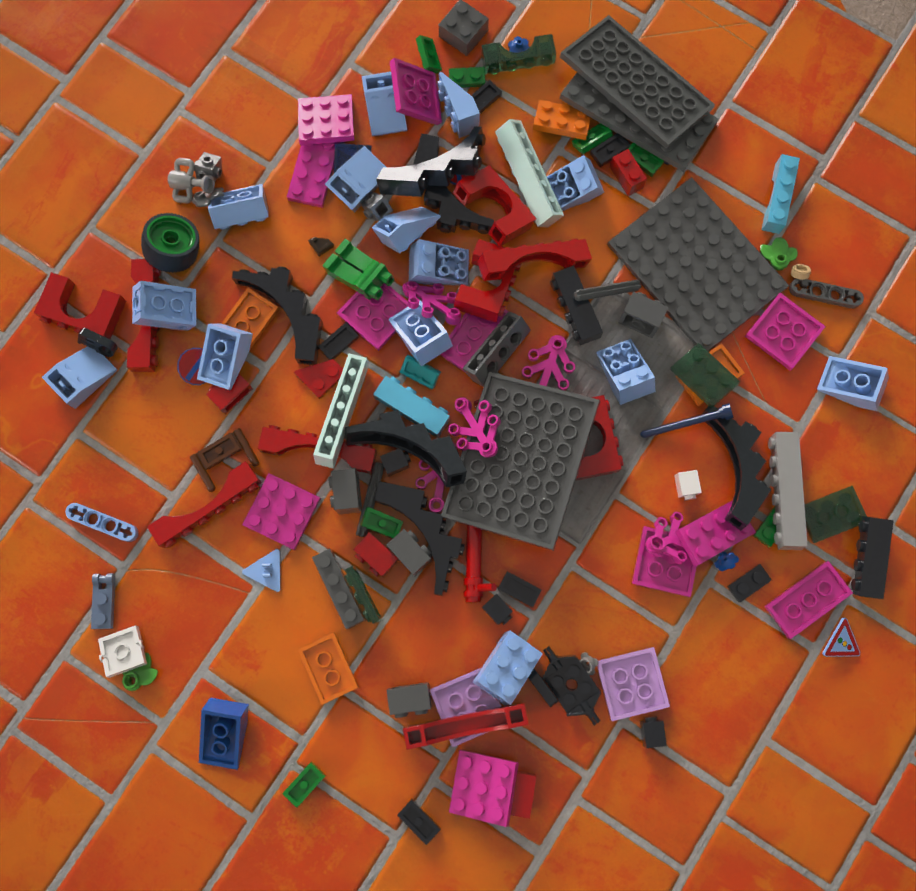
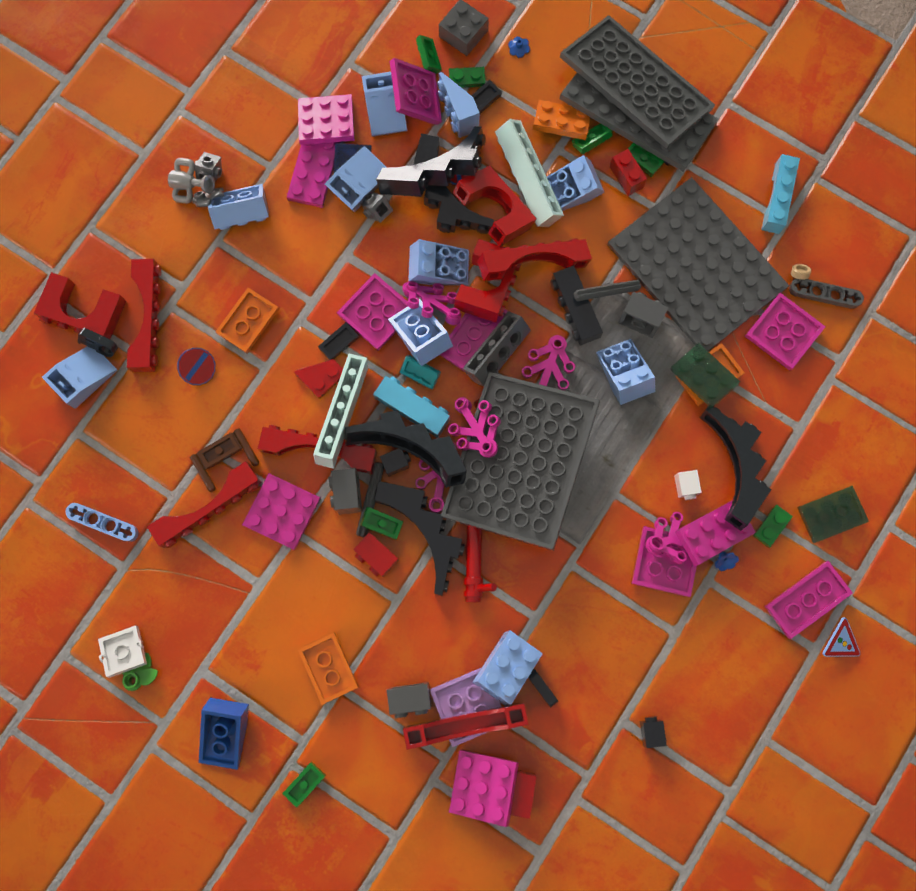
(103, 601): sand blue plate -> none
(163, 306): light blue piece -> none
(170, 242): wheel -> none
(223, 354): light blue slope -> none
(227, 399): red piece -> none
(266, 570): light blue piece -> none
(278, 287): black arch -> none
(321, 245): dark brown tile -> none
(338, 589): dark grey brick -> none
(358, 270): green hips -> none
(362, 595): clear green plate -> none
(404, 227): light blue slope -> none
(409, 552): dark grey brick -> none
(418, 821): black plate -> none
(498, 59): clear green arch -> none
(498, 610): black brick -> none
(519, 589): black tile -> none
(574, 701): black plate -> none
(593, 662): light grey plate -> none
(605, 151): black plate -> none
(607, 459): red arch -> none
(632, 684): lavender plate -> none
(724, 413): dark blue piece -> none
(749, 583): black plate -> none
(778, 253): bright green plate -> none
(788, 491): light grey brick -> none
(854, 382): light blue slope -> none
(872, 557): black brick -> none

